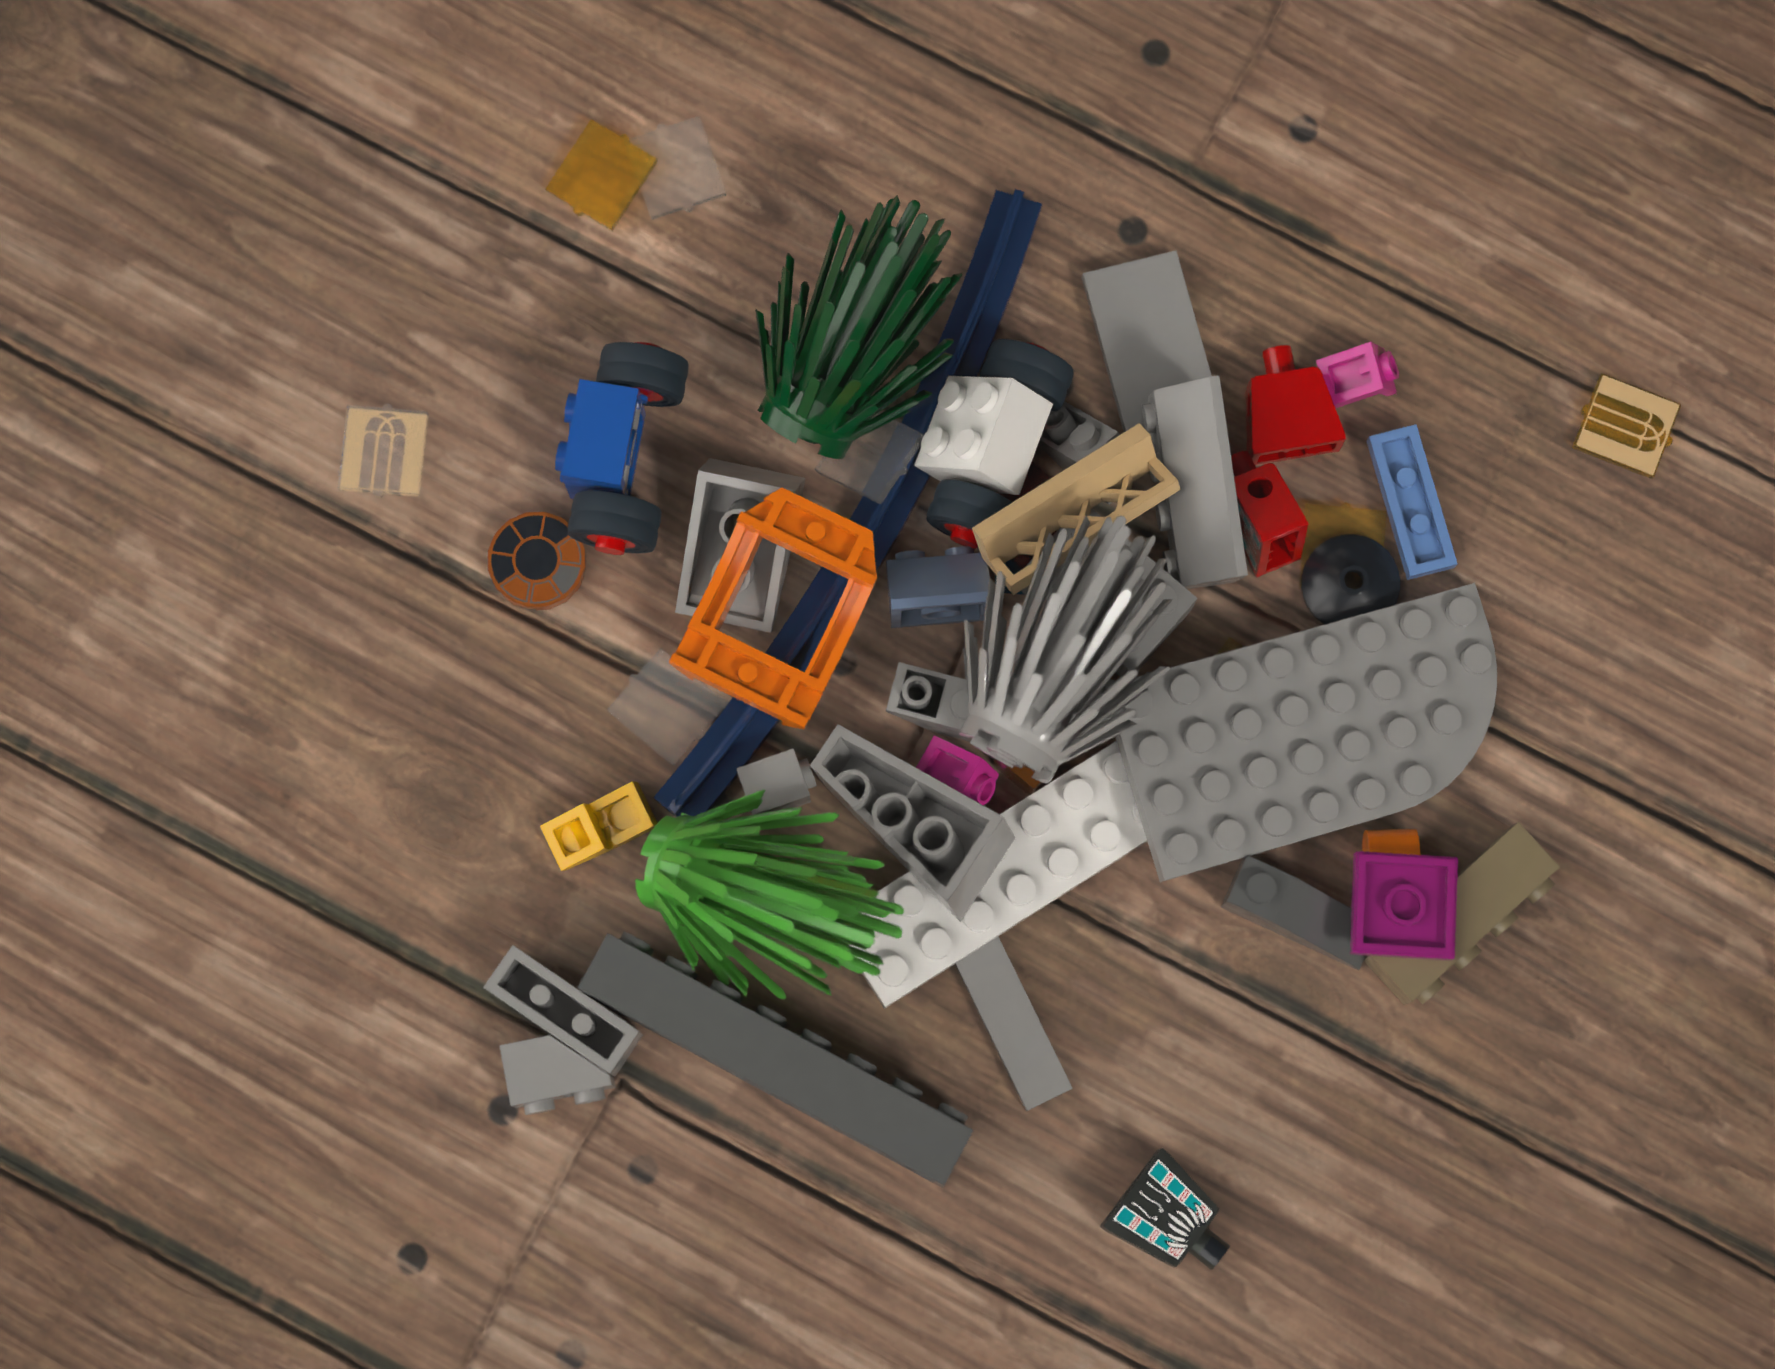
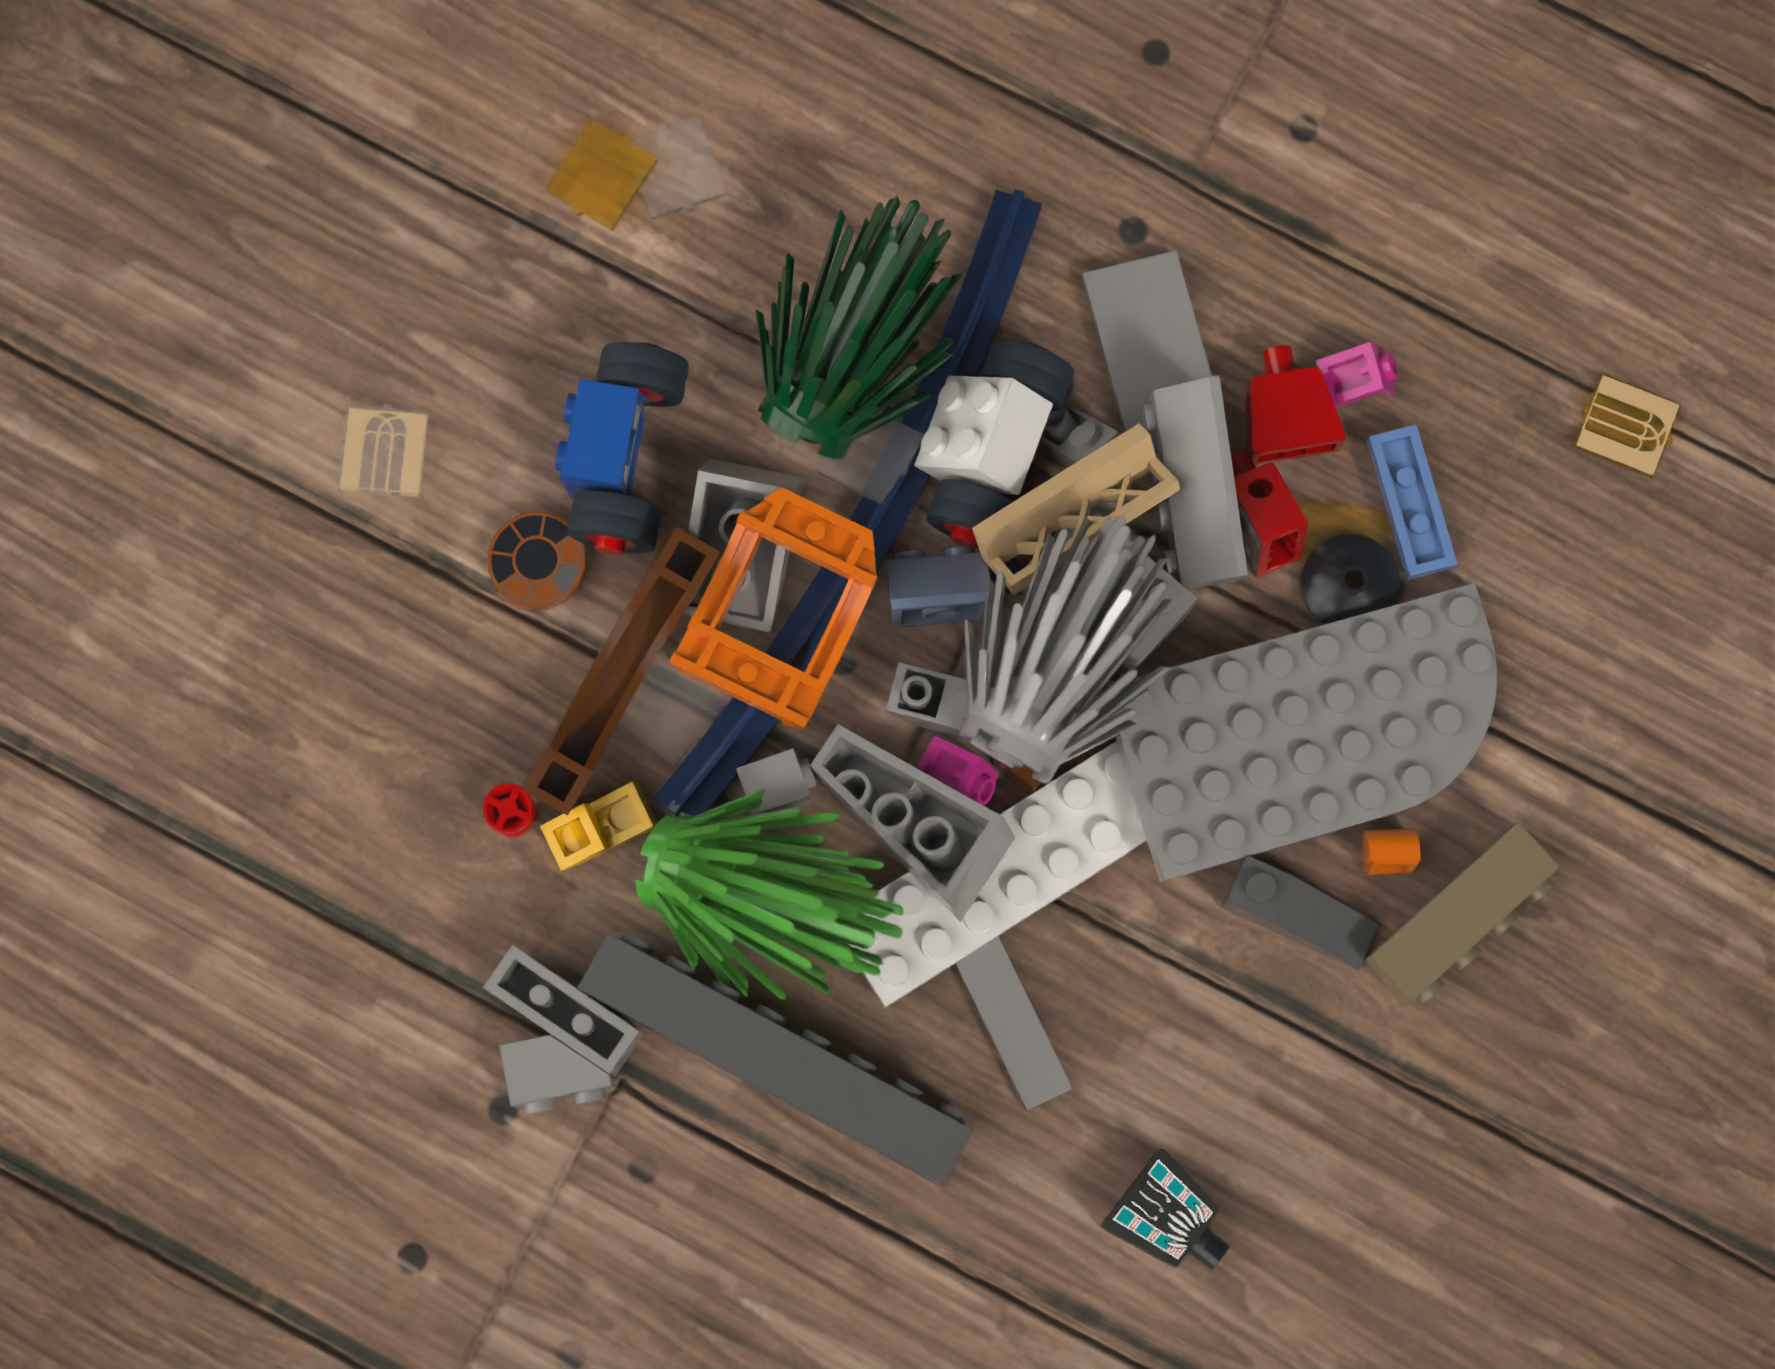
(501, 805): none -> red wheel
(619, 669): none -> reddish brown arch
(1404, 905): magenta tile -> none

